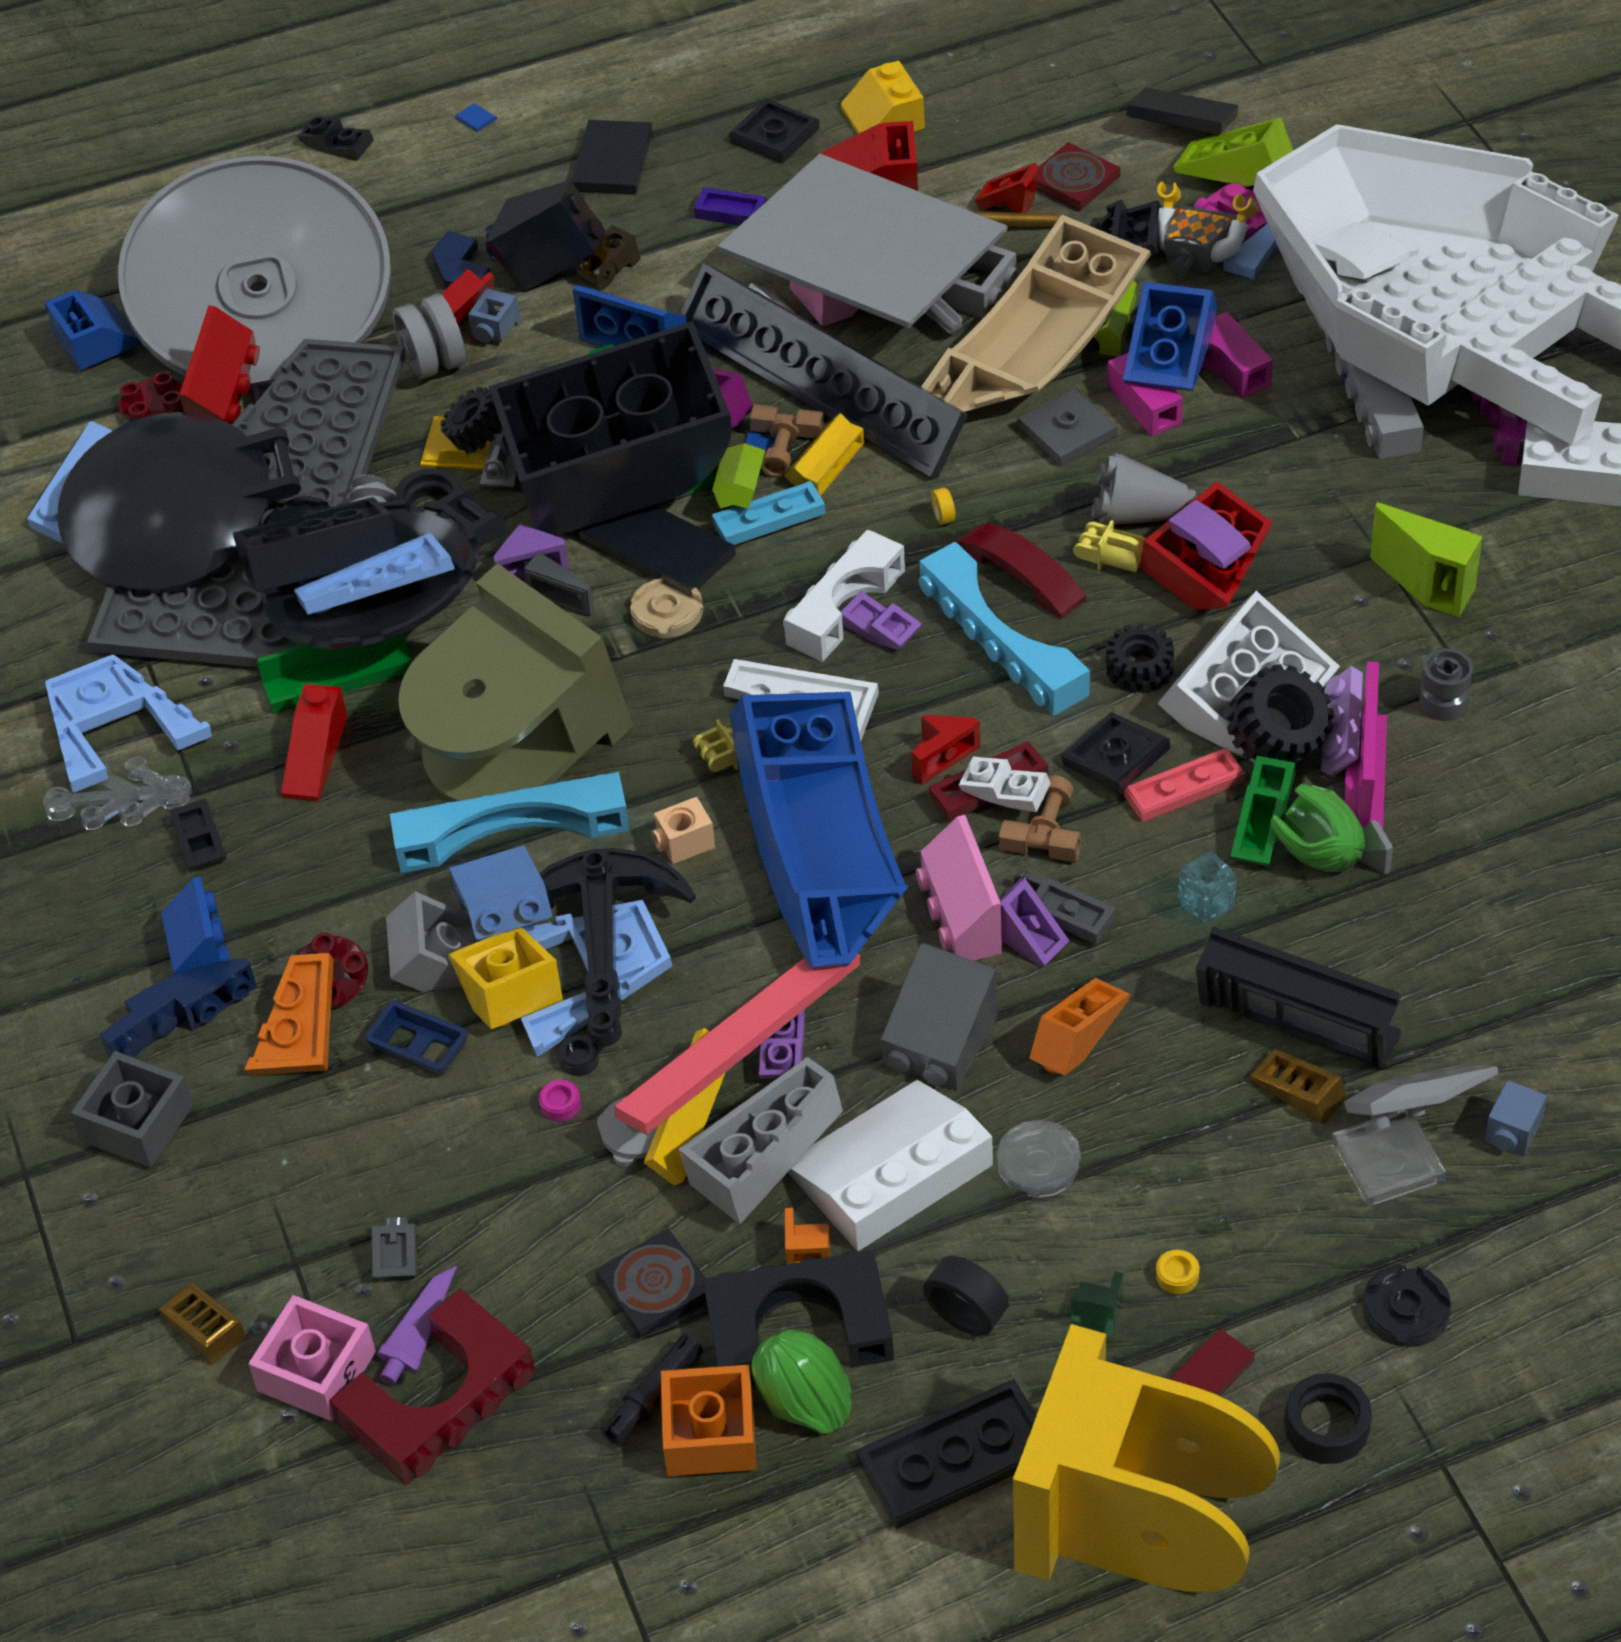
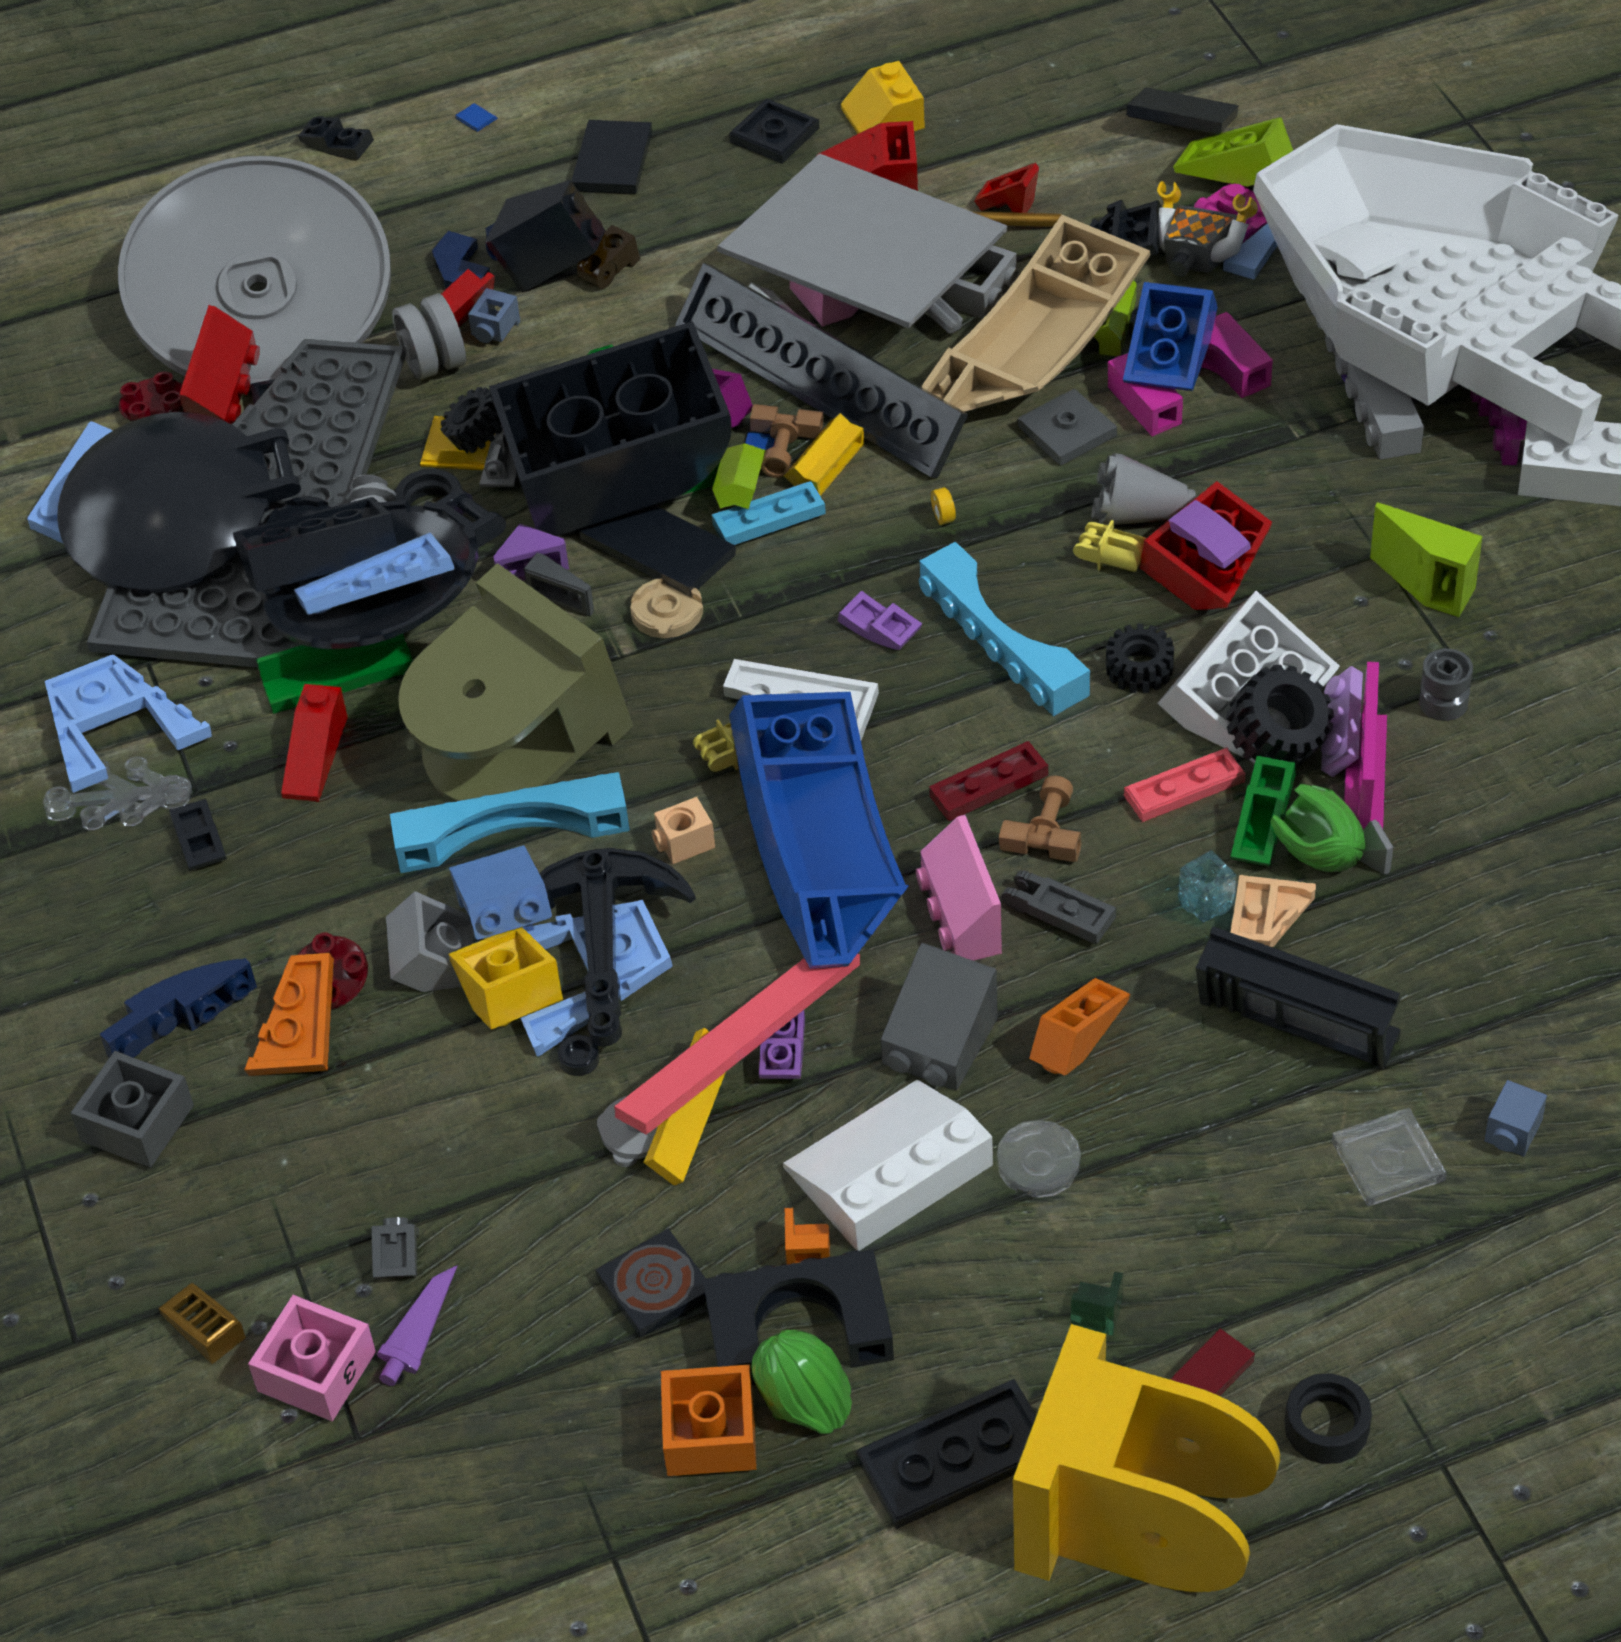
(89, 328): blue slope -> none
(192, 931): blue slope -> none
(413, 1437): dark red arch -> none
(427, 1030): dark blue piece -> none
(560, 1100): dark pink tile -> none
(615, 320): blue slope -> none
(640, 1403): black pin -> none
(726, 206): dark purple tile -> none
(761, 1139): light grey wedge -> none
(867, 566): white arch -> none
(944, 744): red slope -> none
(966, 1295): black tyre -> none
(999, 784): white slope -> none
(1027, 563): dark red slope -> none
(1029, 925): medium lavender slope -> none
(1075, 176): tile -> none
(1116, 751): black tile -> none
(1177, 1271): yellow tile -> none
(1269, 907): none -> light nougat wing
(1318, 1102): pearl gold slope -> none
(1406, 1306): black tile -> none
(1416, 1091): light grey piece -> none

